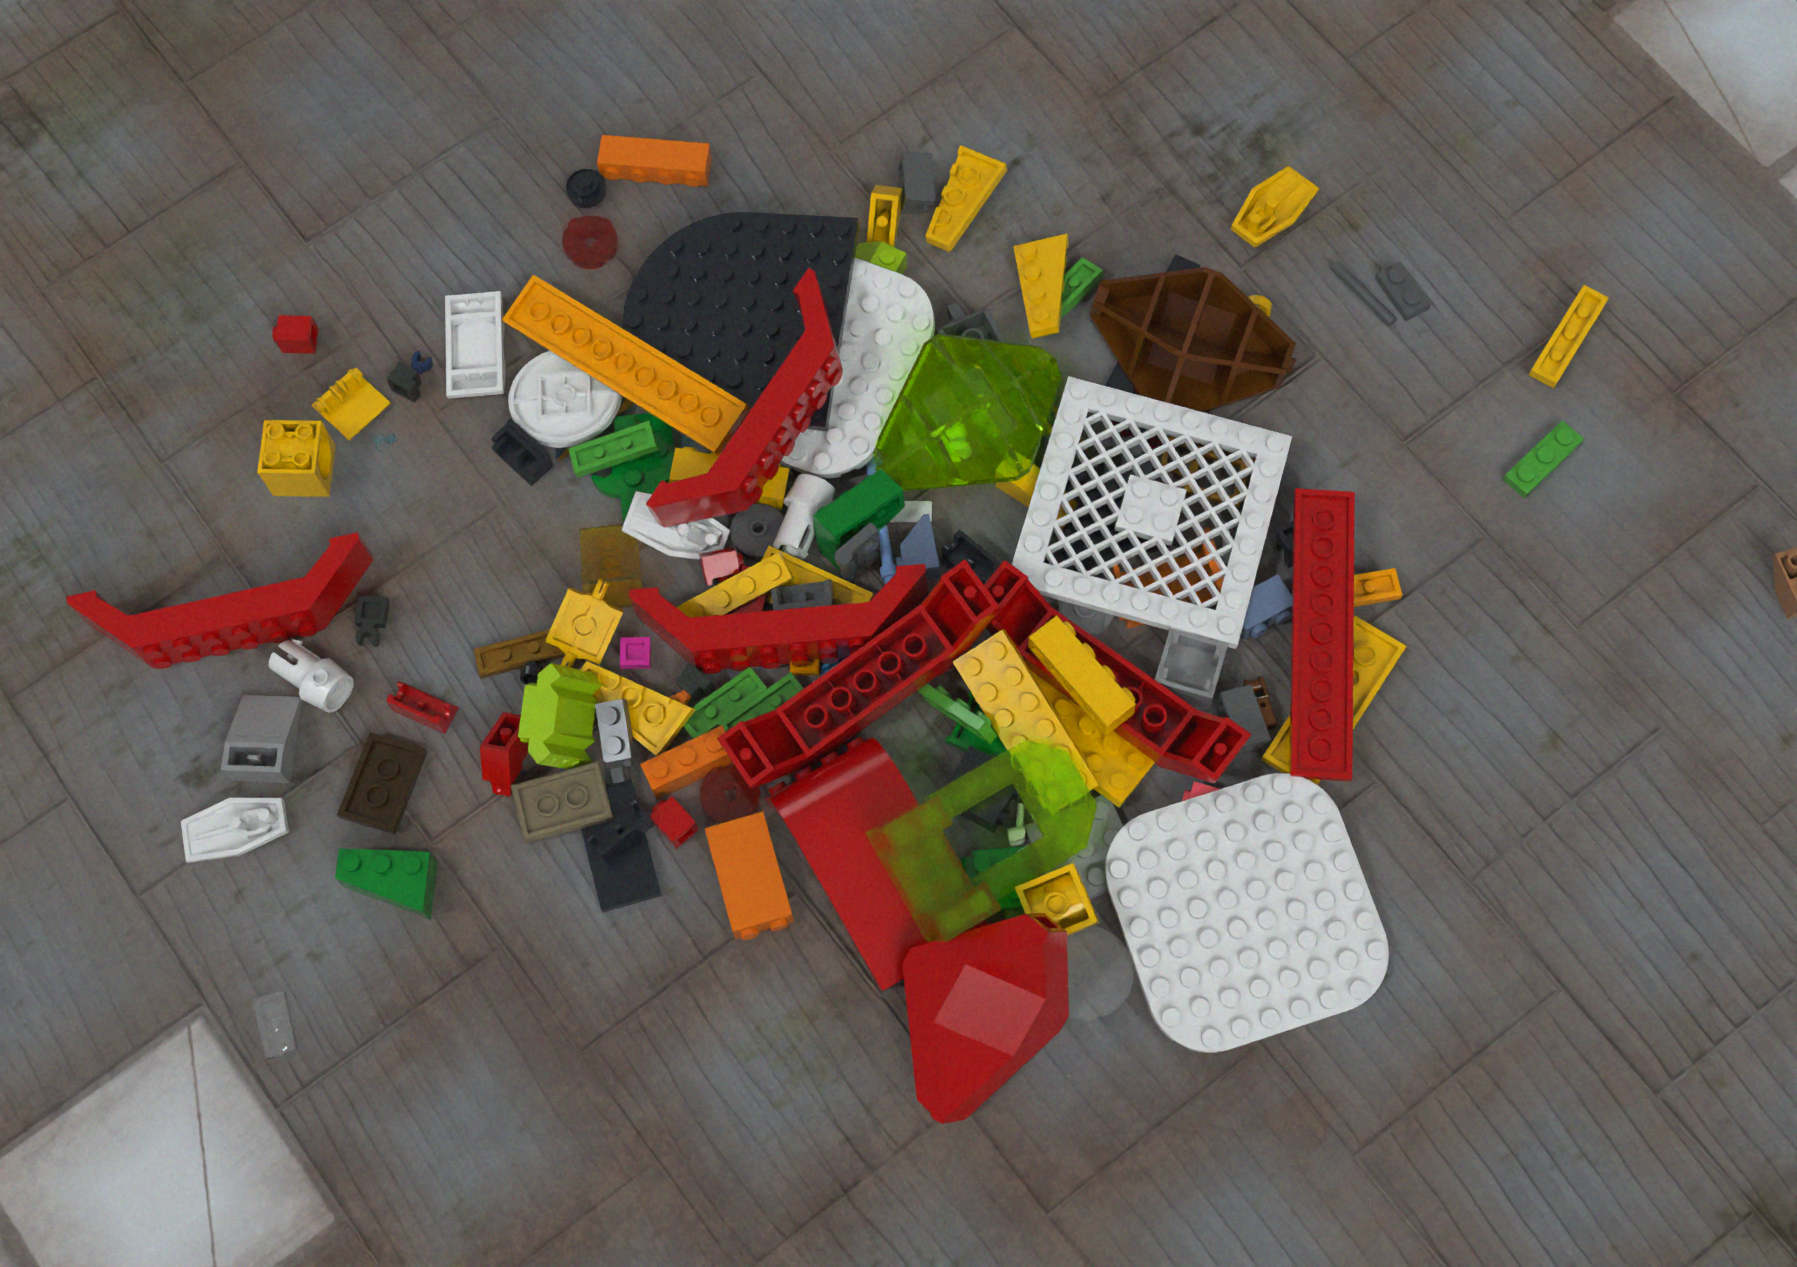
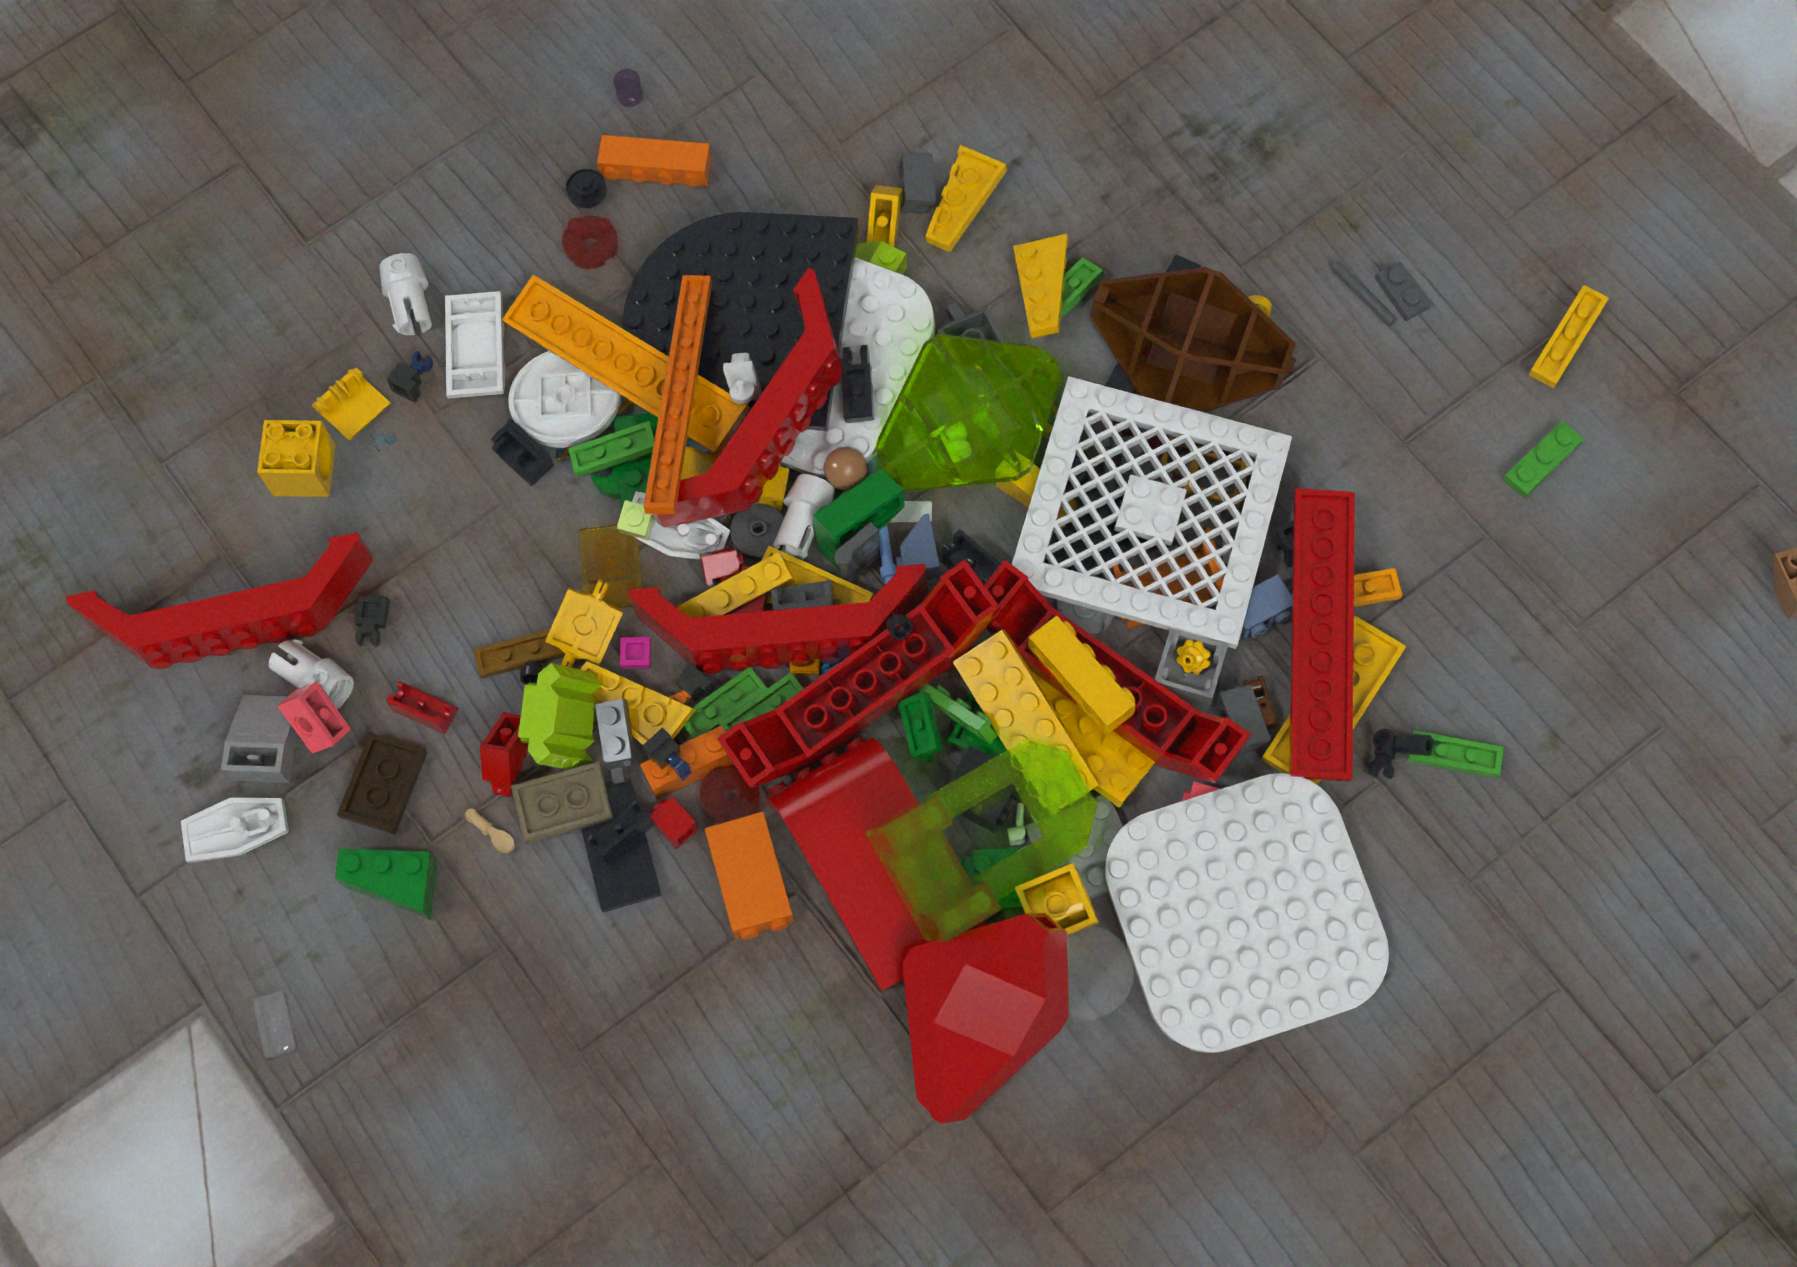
(296, 334): red brick -> none
(314, 717): none -> coral brick
(404, 284): none -> white piece
(500, 839): none -> tan piece
(628, 88): none -> clear purple wheel
(634, 521): none -> yellowish green brick
(665, 751): none -> pearl dark grey piece
(678, 396): none -> orange plate
(742, 379): none -> white hips
(845, 468): none -> medium nougat hair
(857, 387): none -> black hinge
(904, 631): none -> black hinge
(920, 727): none -> green panel
(1193, 657): none -> yellow plant
(1273, 206): yellow piece -> none
(1389, 744): none -> black bar
(1461, 756): none -> bright green plate

